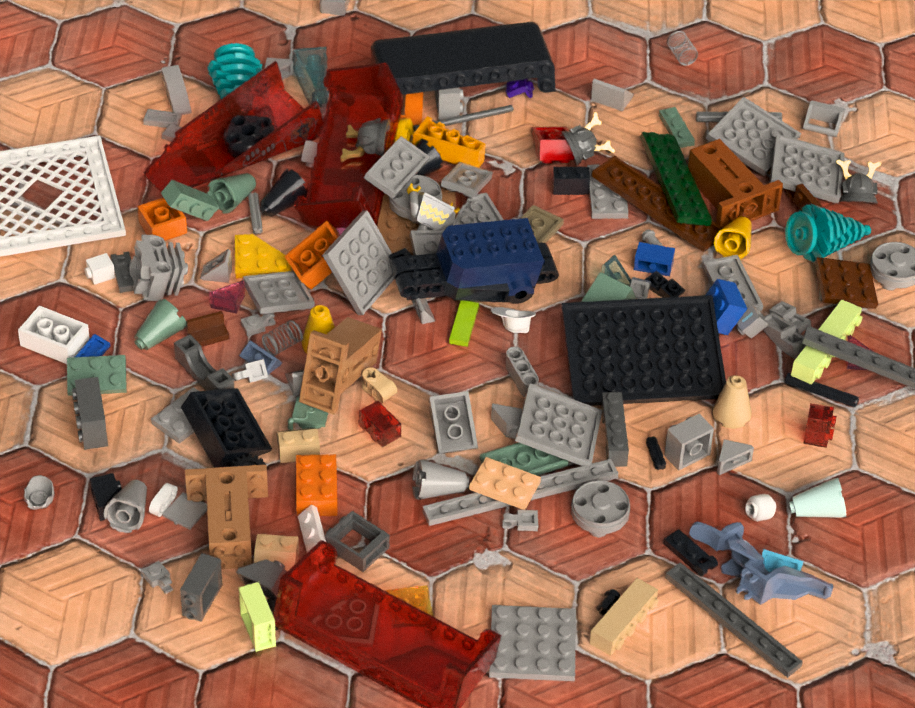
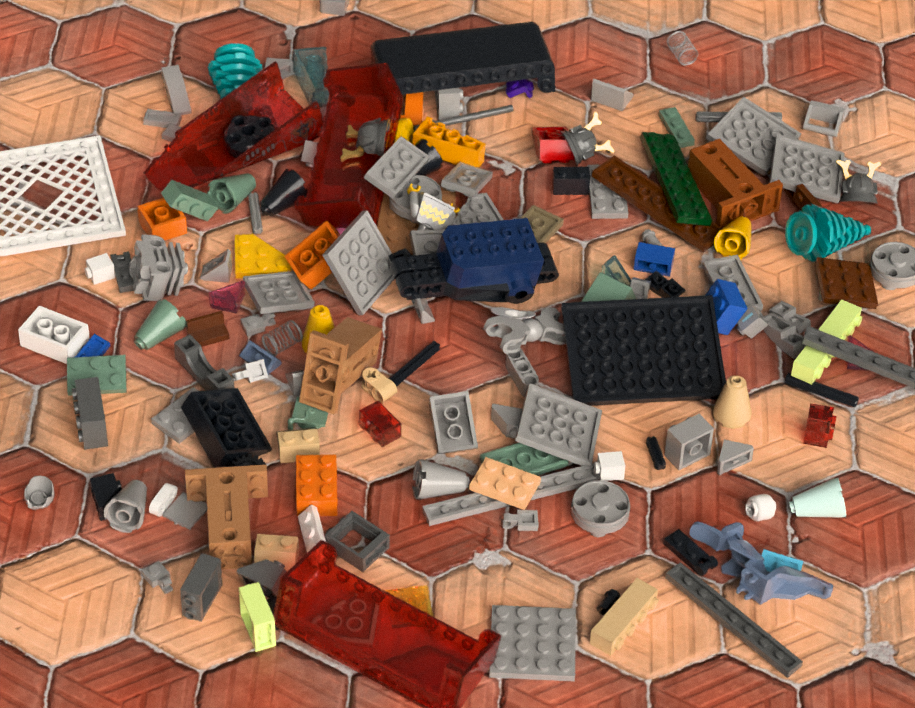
(415, 363): none -> black axle
(464, 323): lime tile -> none
(518, 332): none -> light grey piece
(610, 466): none -> white brick
(615, 428): dark grey arch -> none

